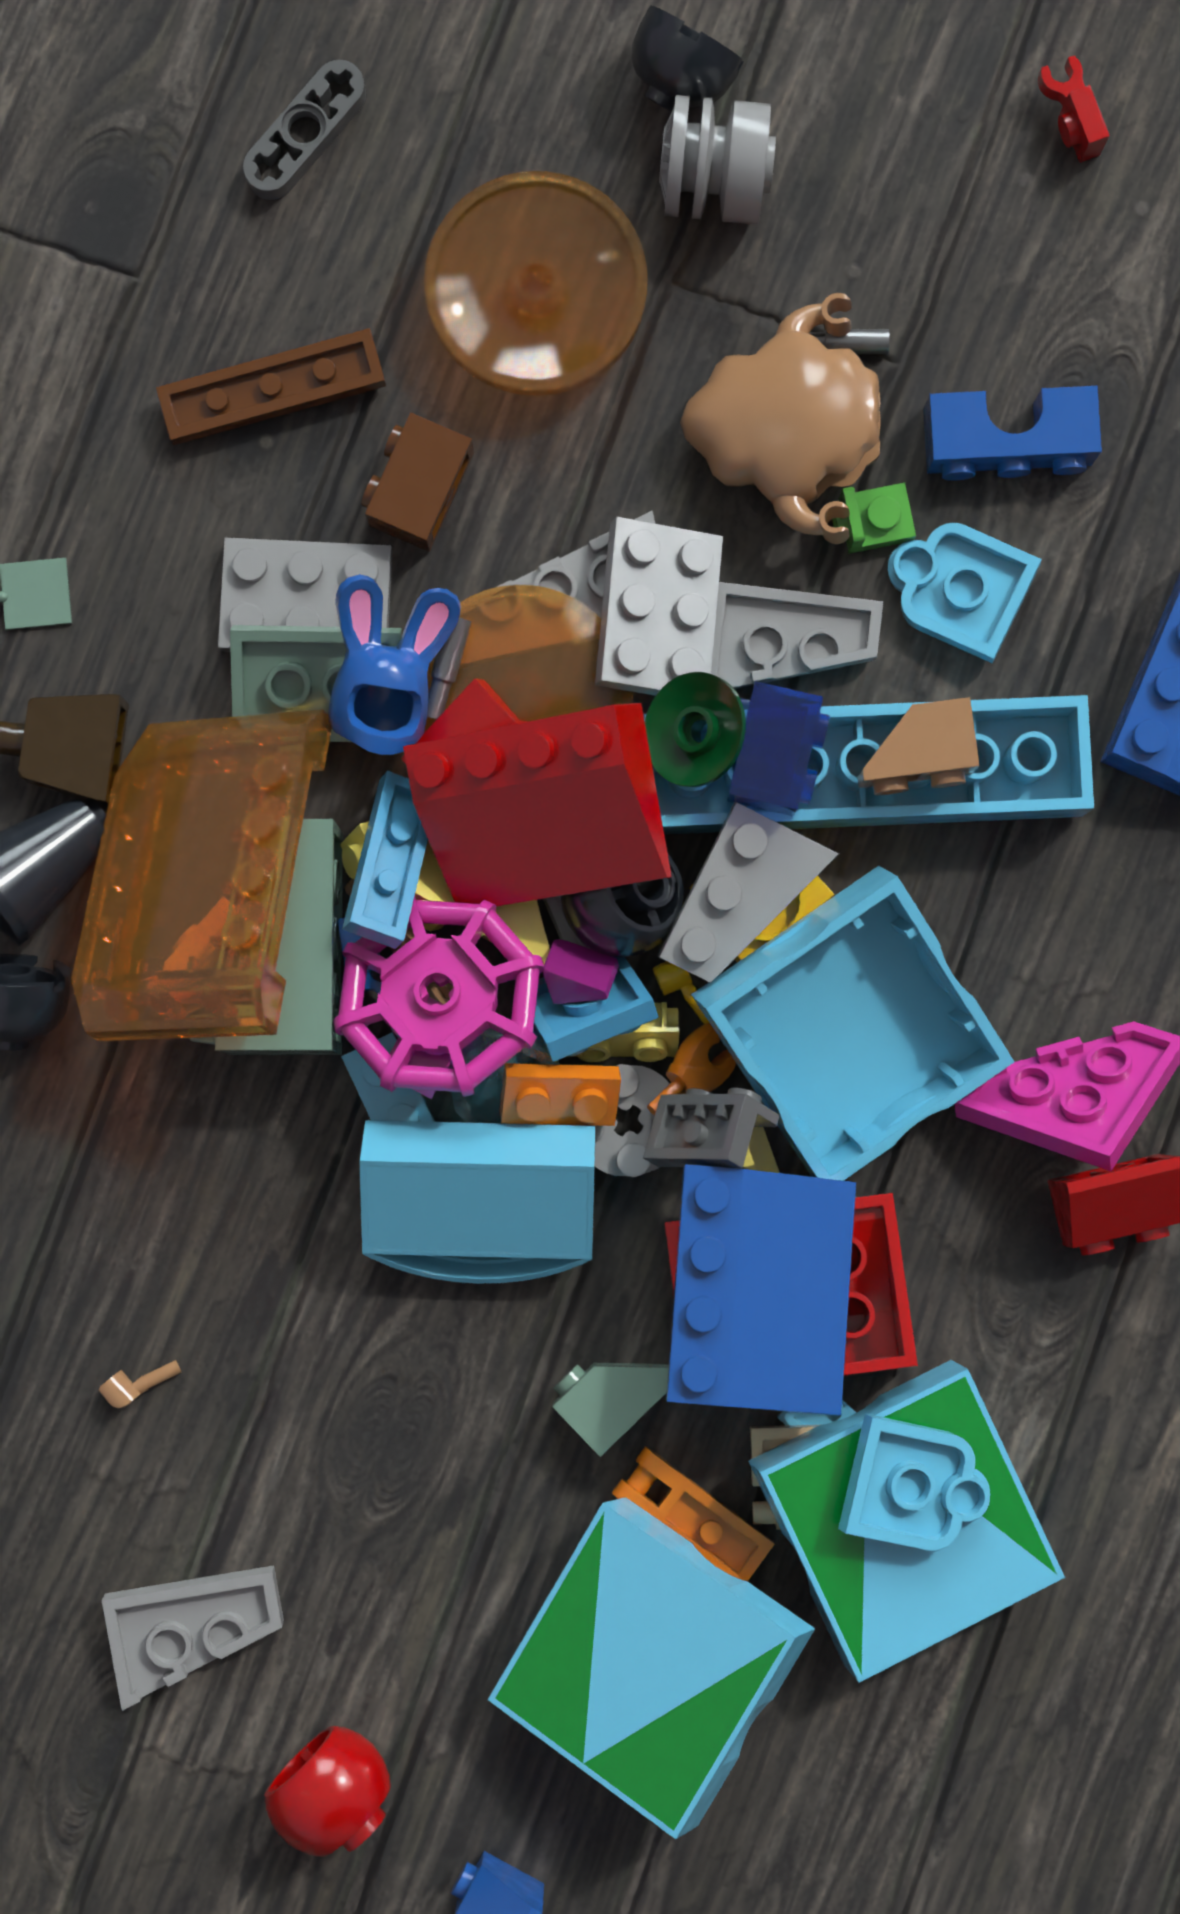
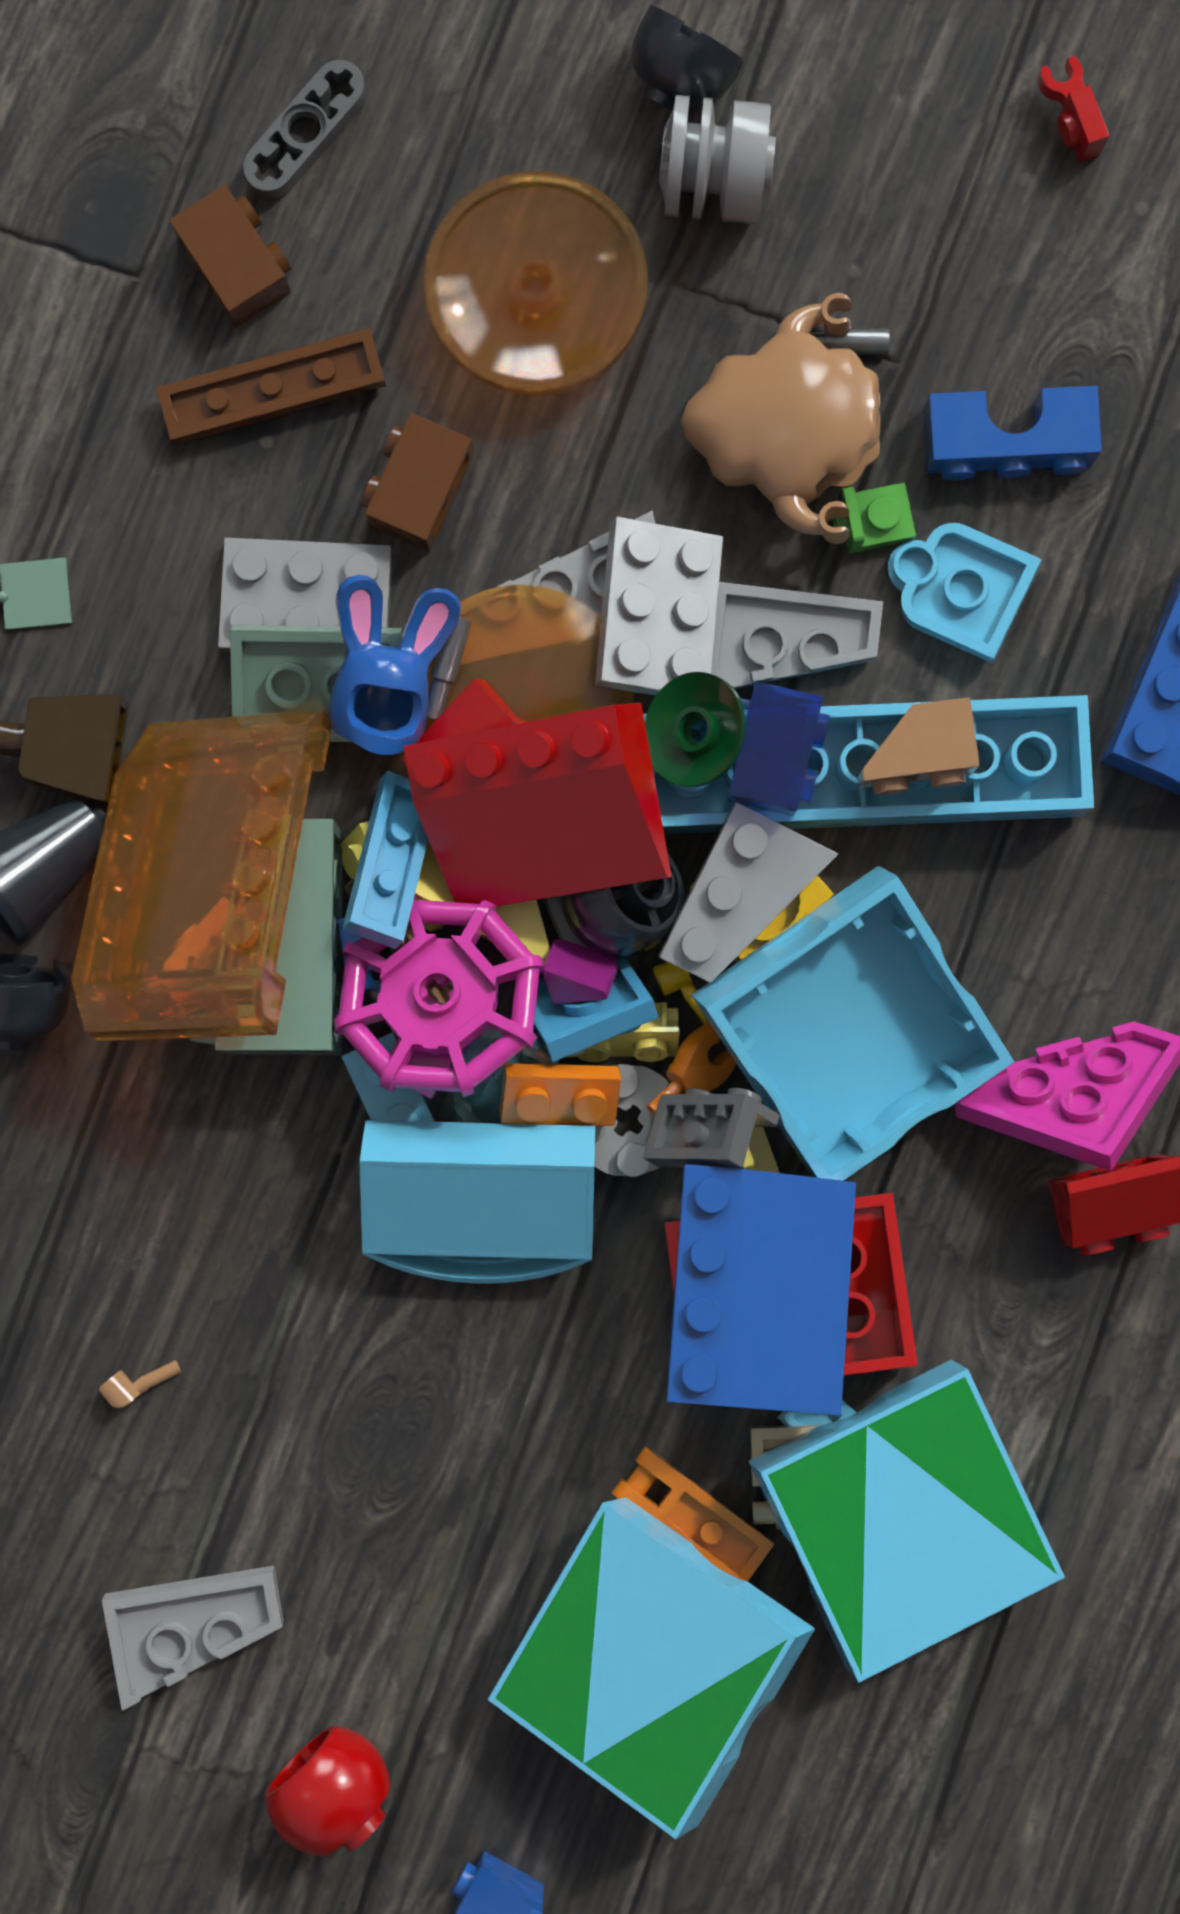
(231, 255): none -> reddish brown brick
(608, 1399): sand green slope -> none
(912, 1485): medium azure plate -> none

